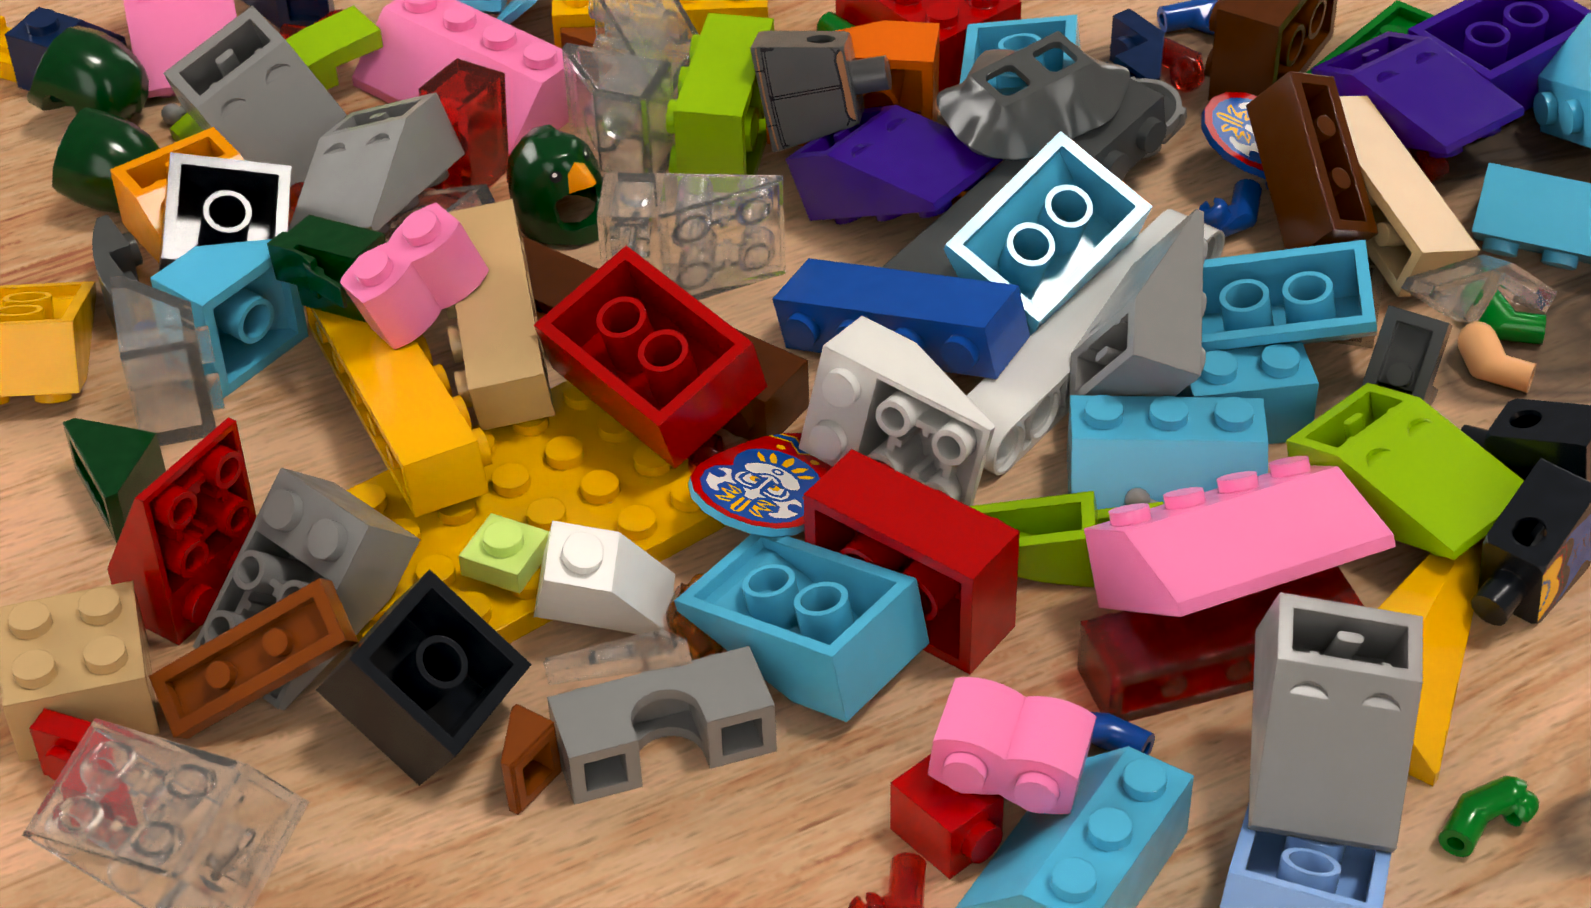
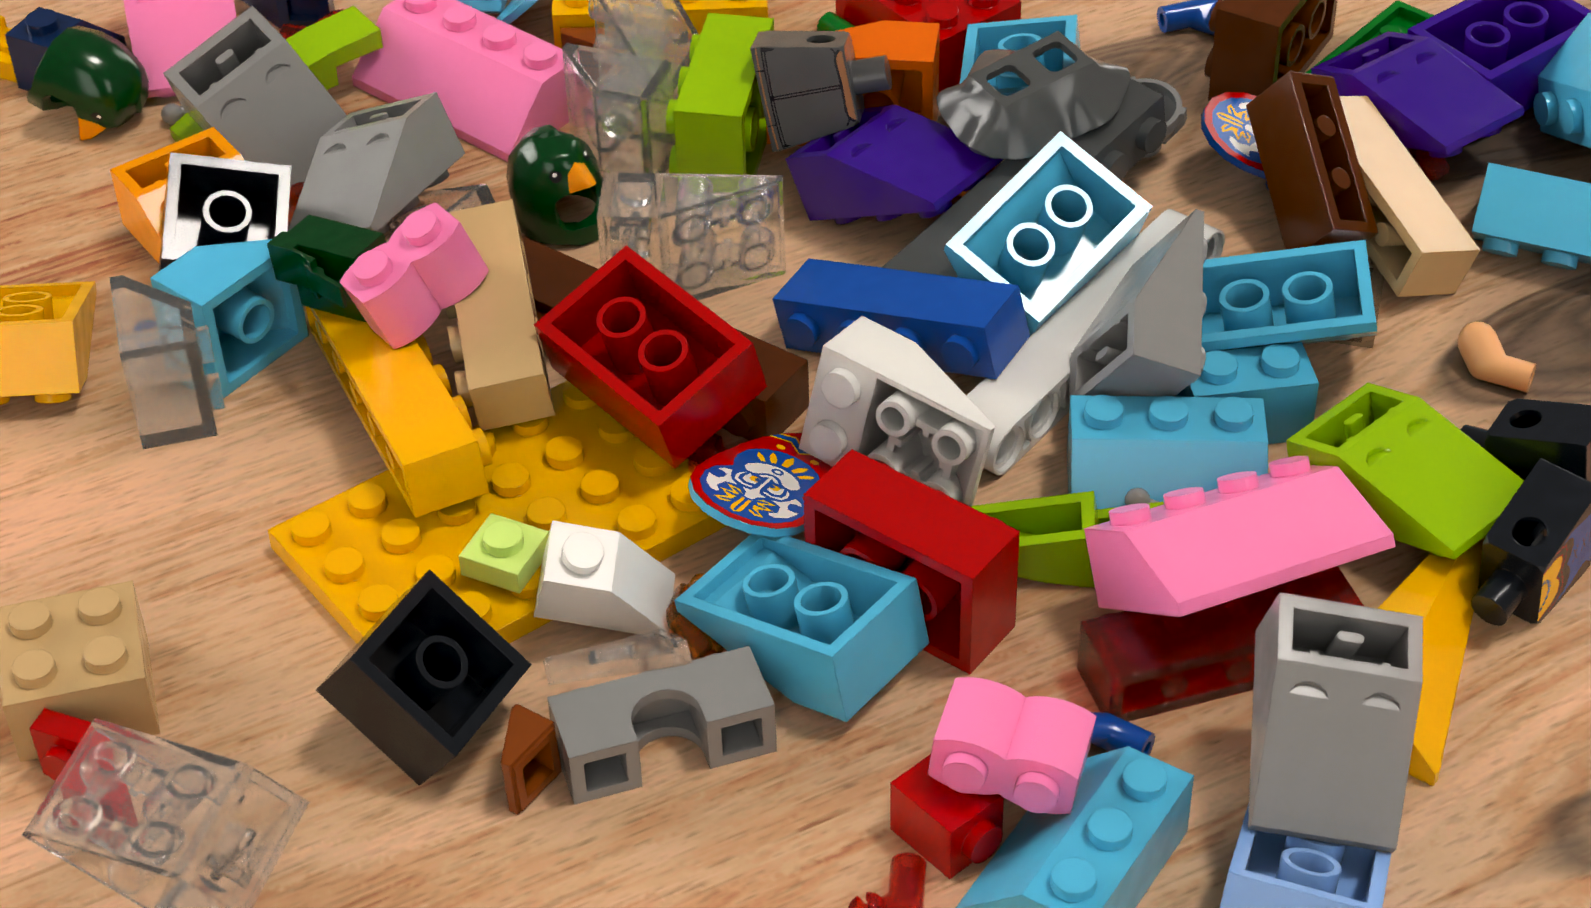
(88, 152): dark green piece -> none
(113, 256): dark grey slope -> none
(113, 465): dark green slope -> none
(186, 534): red slope -> none
(253, 658): dark orange plate -> none
(306, 534): light grey slope -> none
(478, 112): clear red brick -> none
(1137, 45): dark blue slope -> none
(1184, 66): clear red arm -> none
(1240, 214): blue arm -> none
(1408, 353): dark grey slope -> none
(1468, 286): clear slope -> none
(1482, 804): green arm -> none
(1513, 325): green arm -> none

